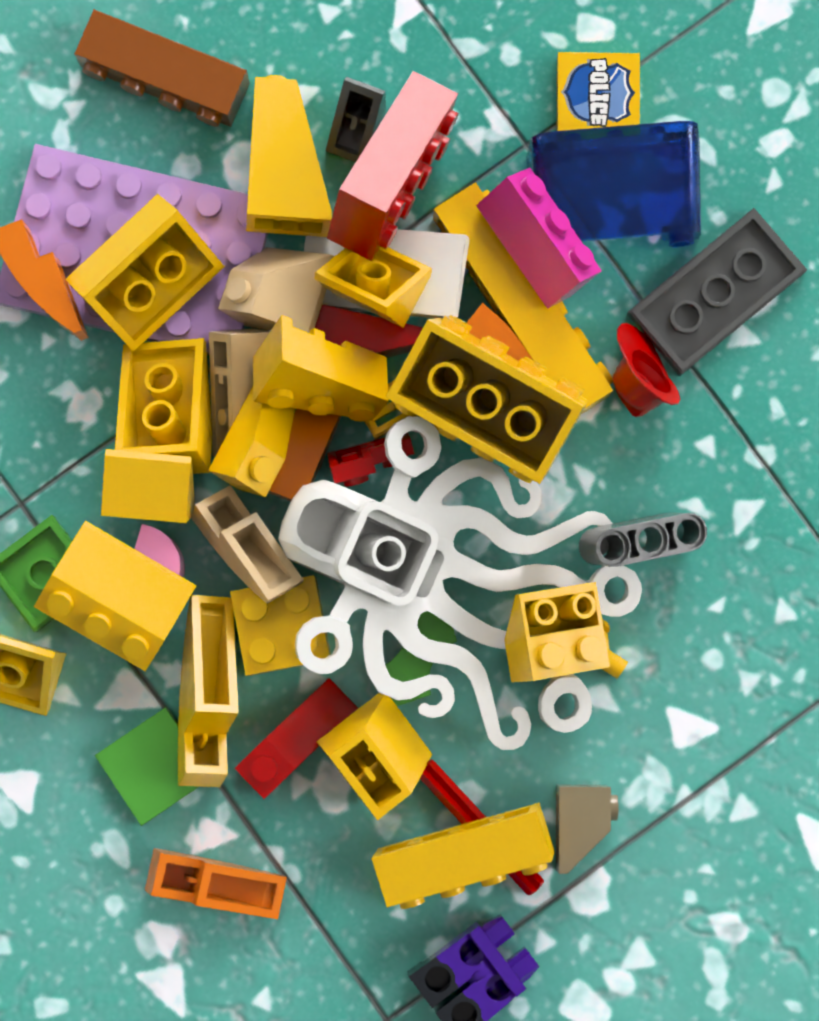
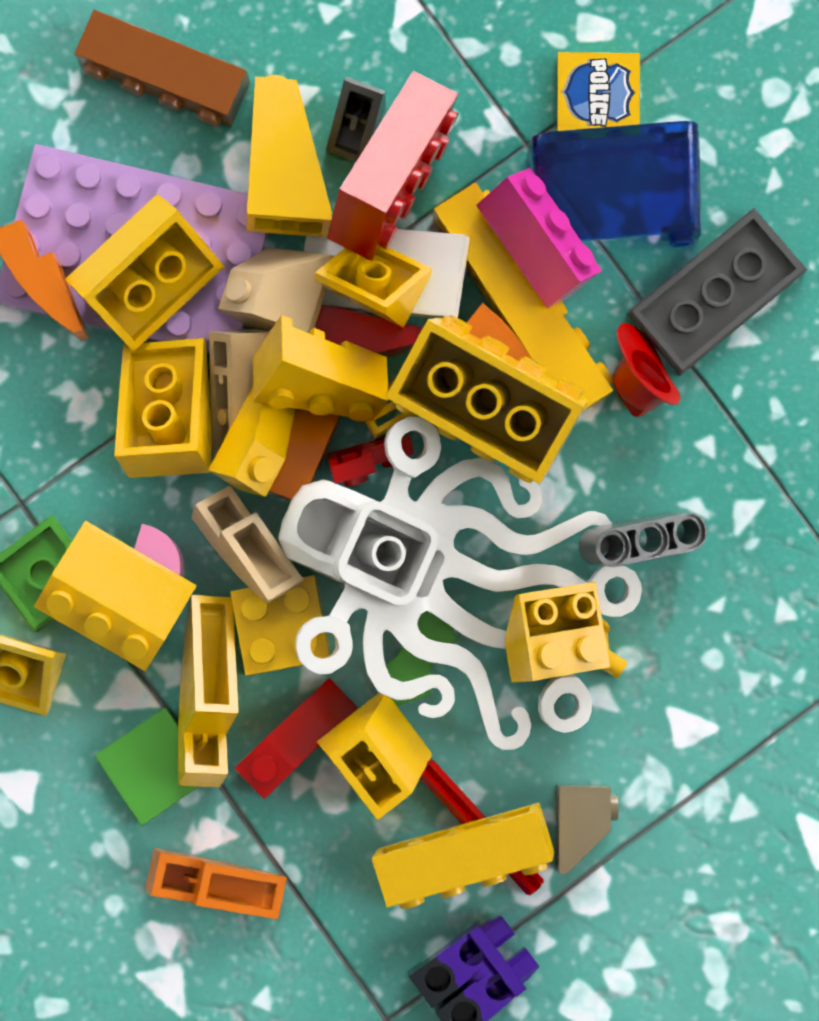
(147, 486): yellow slope -> none

